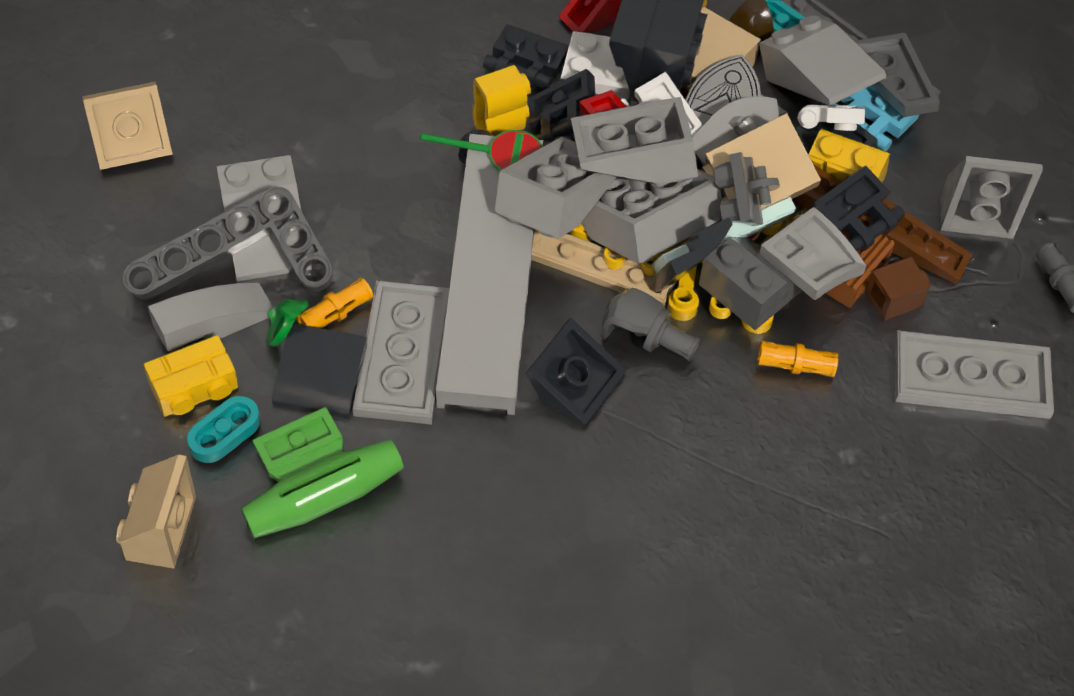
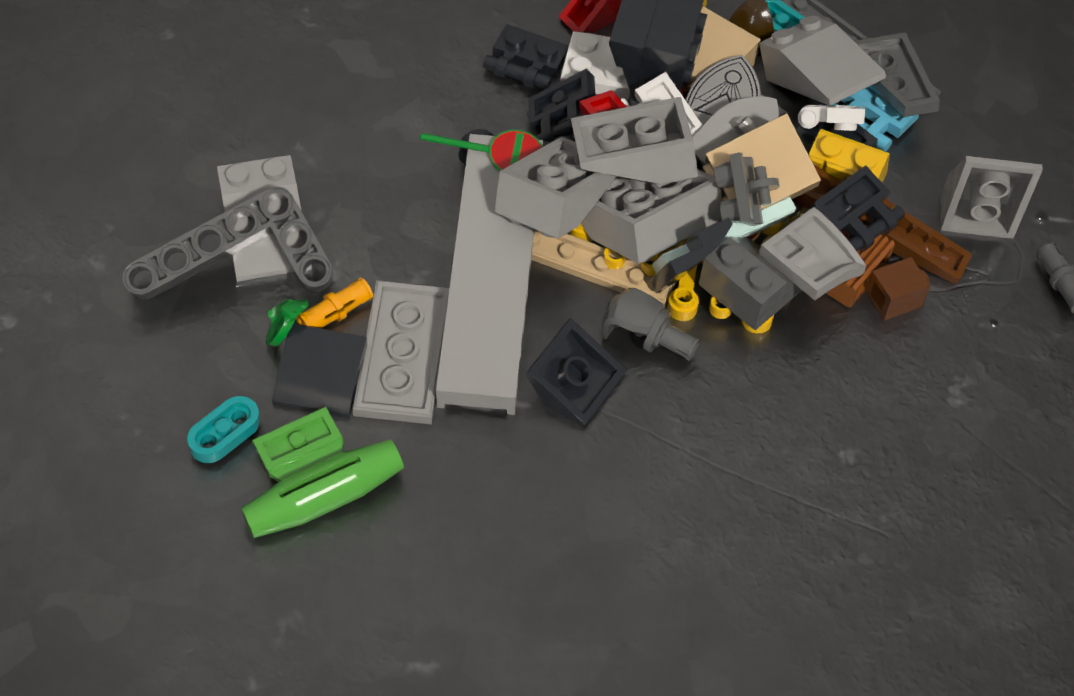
(127, 125): tan tile -> none
(158, 513): tan slope -> none
(191, 376): yellow brick -> none
(209, 313): light grey slope -> none
(501, 101): yellow brick -> none
(797, 358): light orange pin -> none
(973, 374): light grey tile -> none

